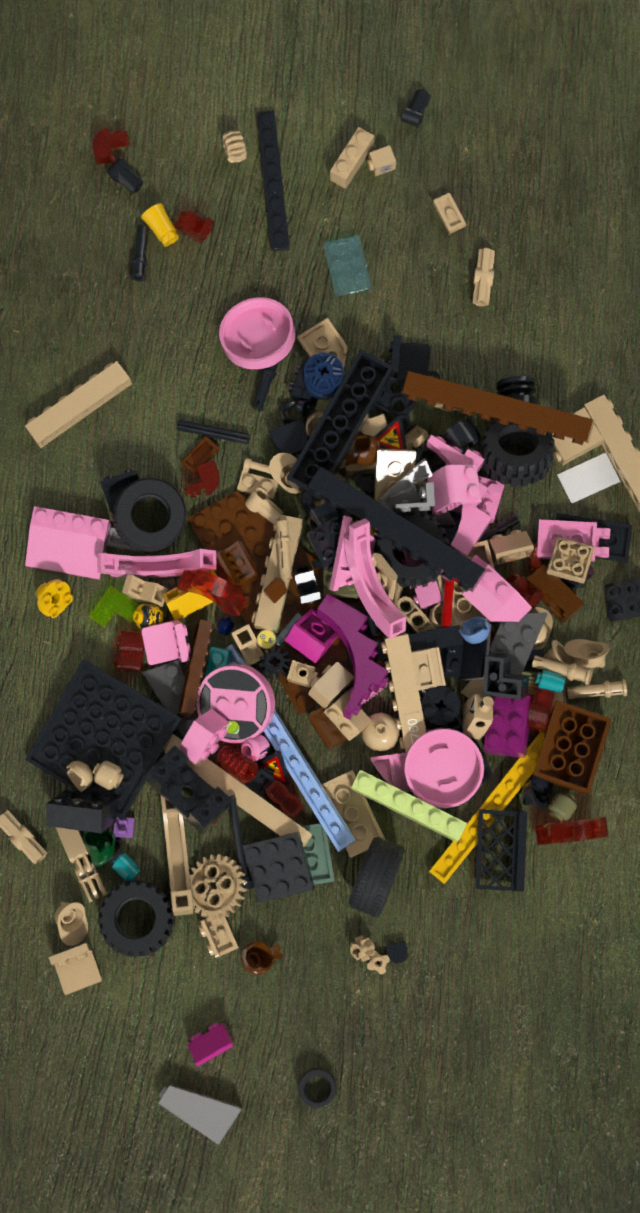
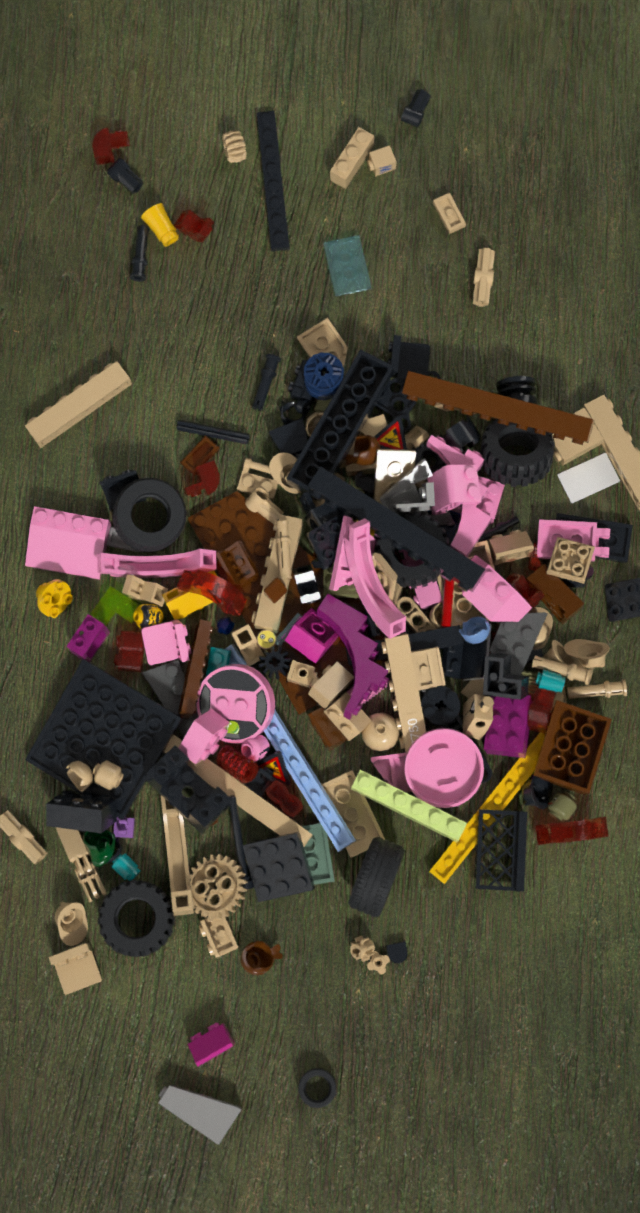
(88, 644): none -> magenta window
(257, 333): bright pink piece -> none

